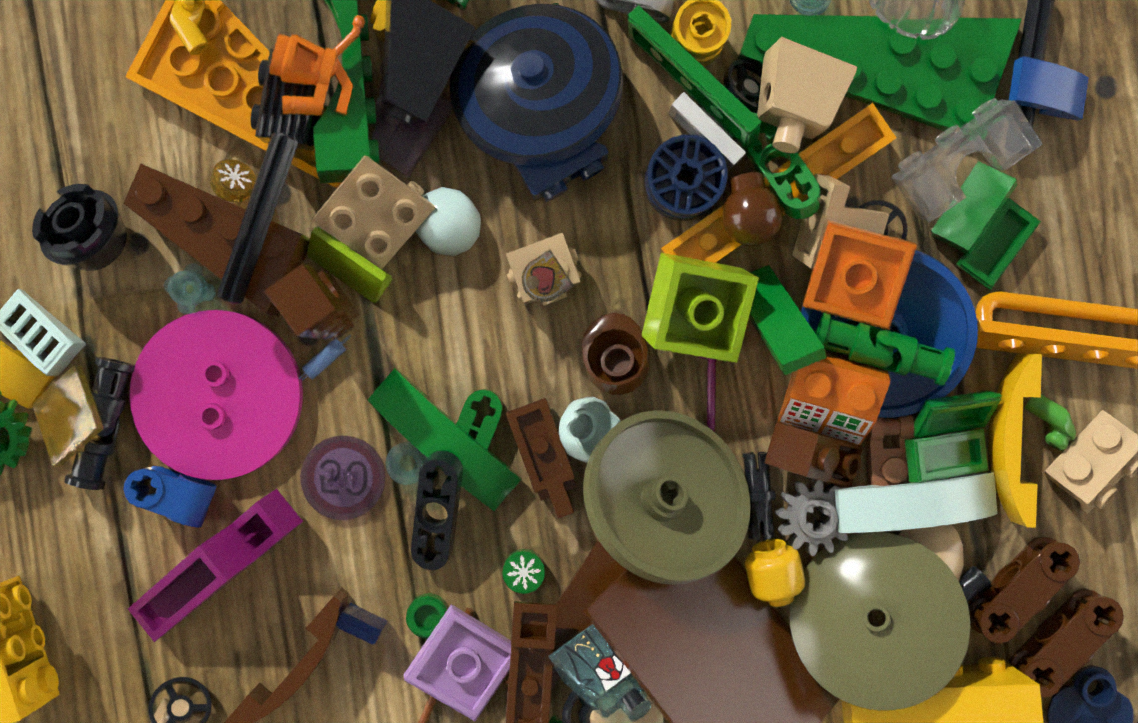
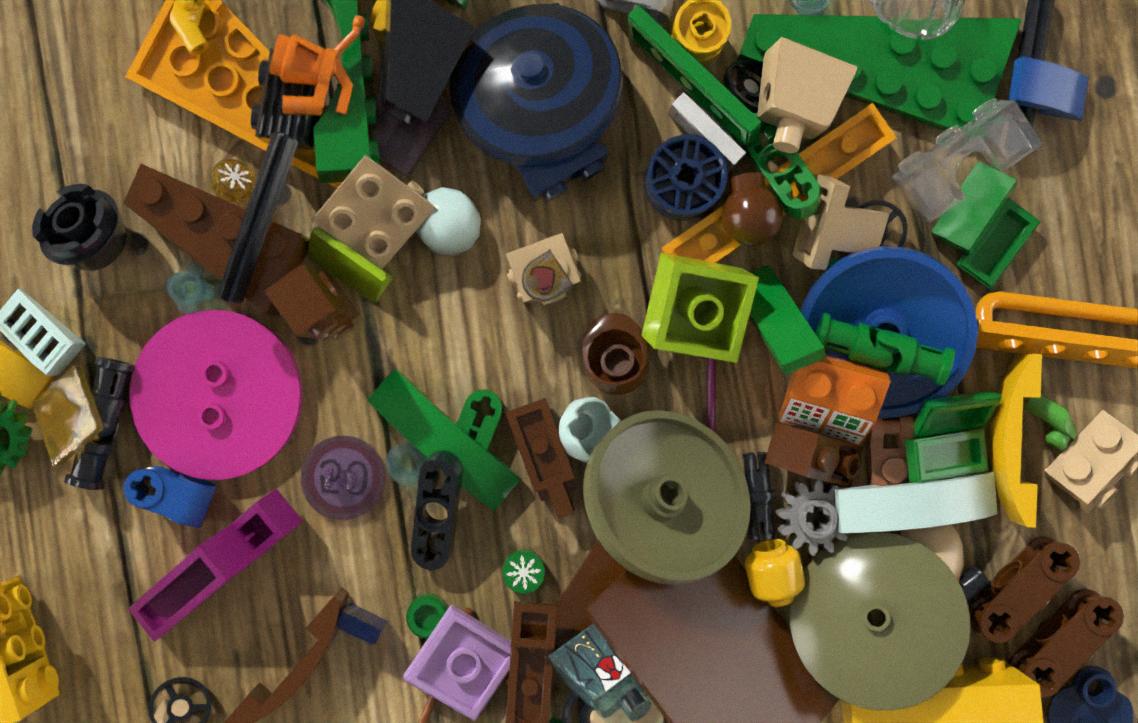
(324, 358): light blue piece -> none
(859, 274): orange tile -> none

